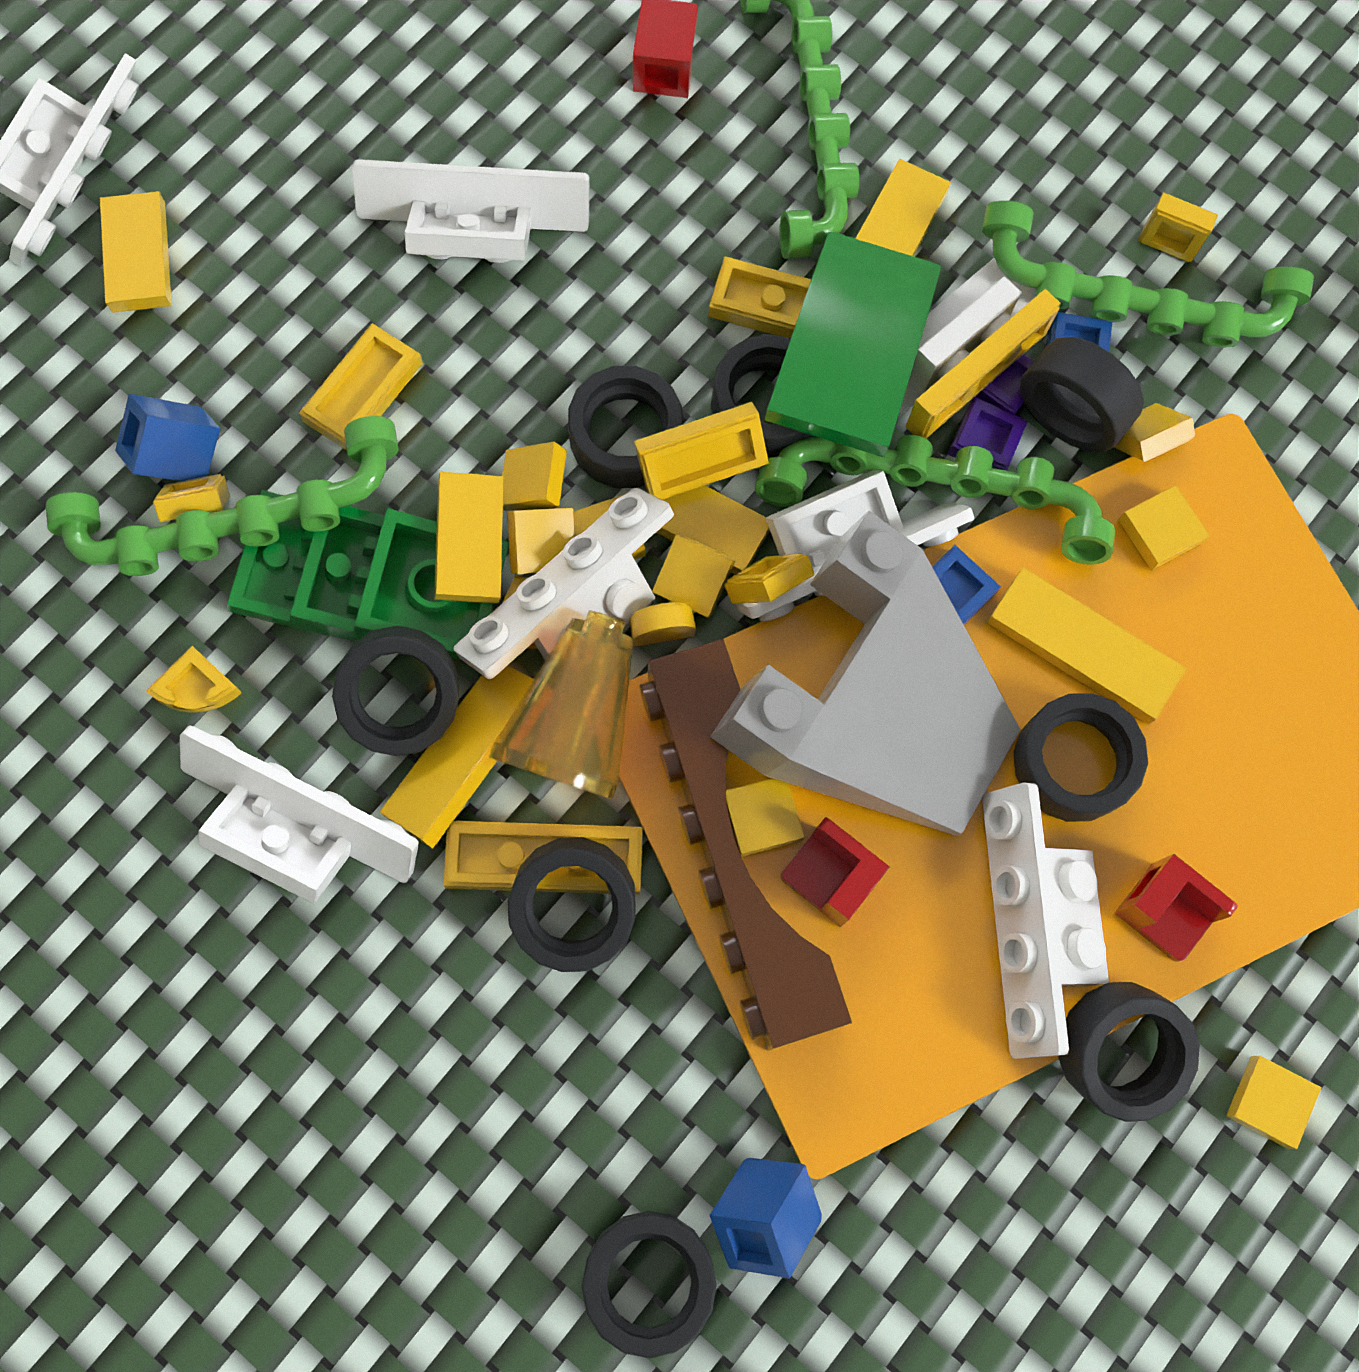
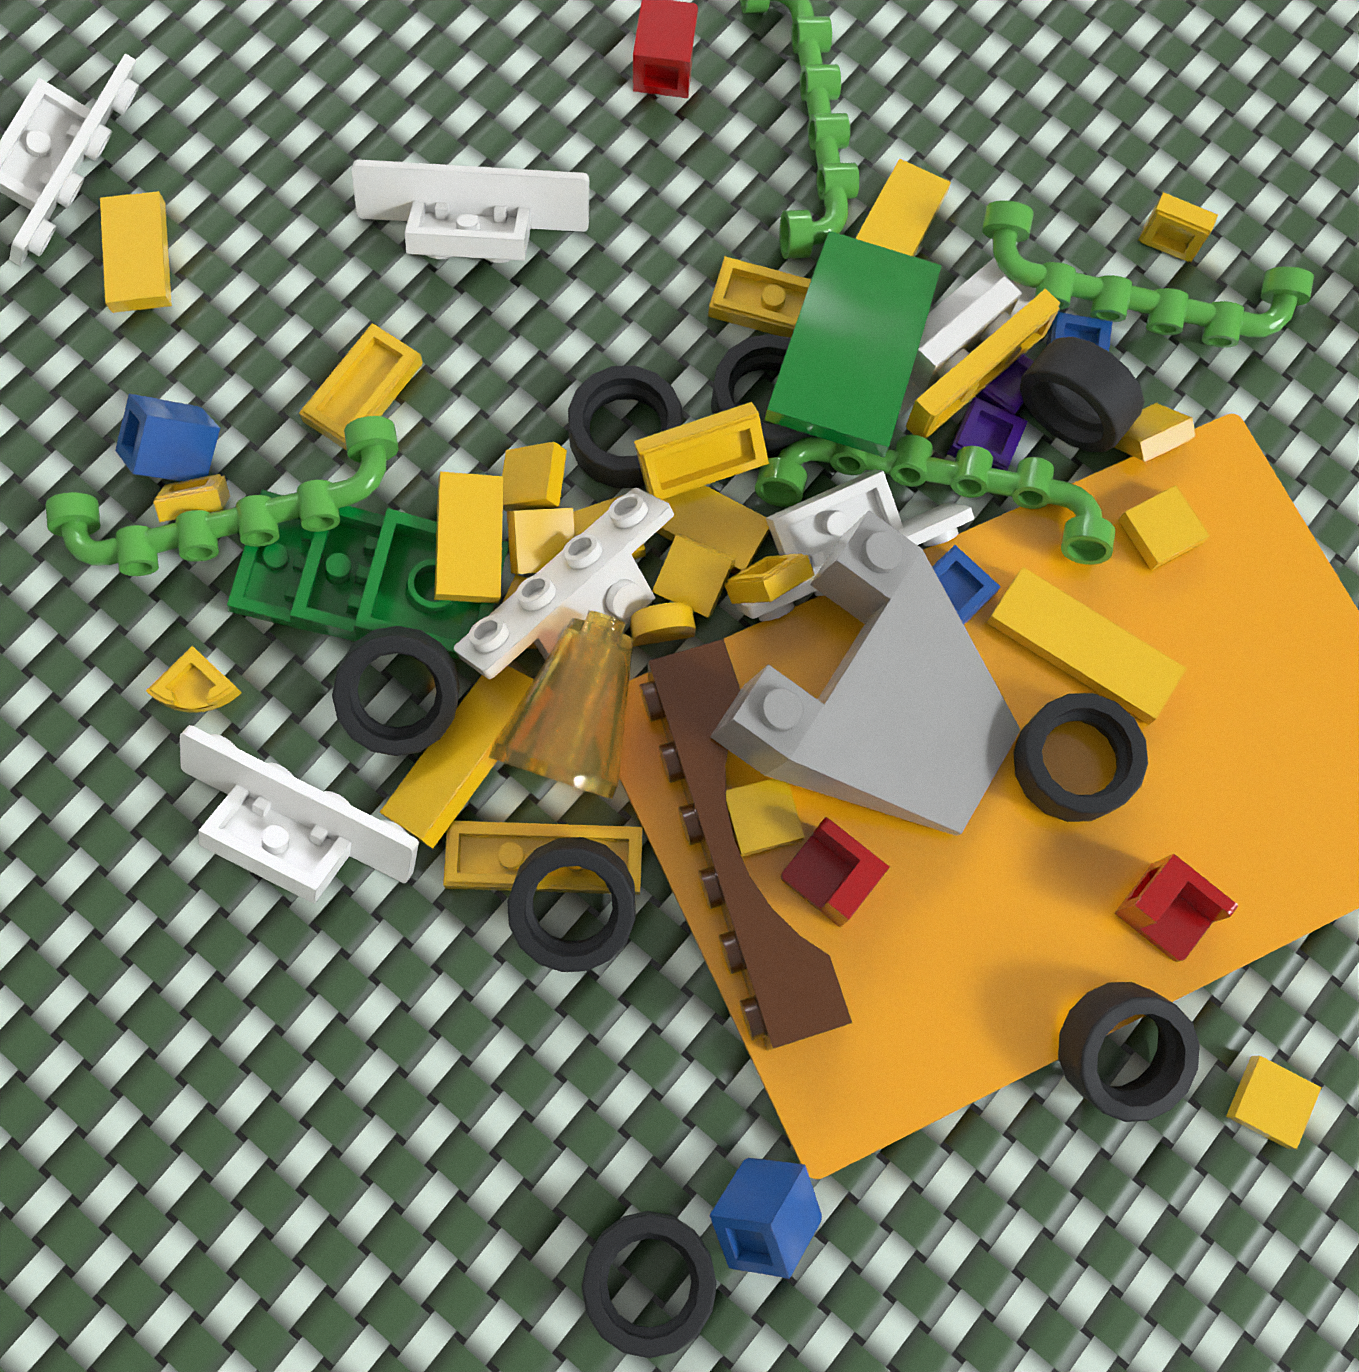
(1043, 921): white bracket -> none

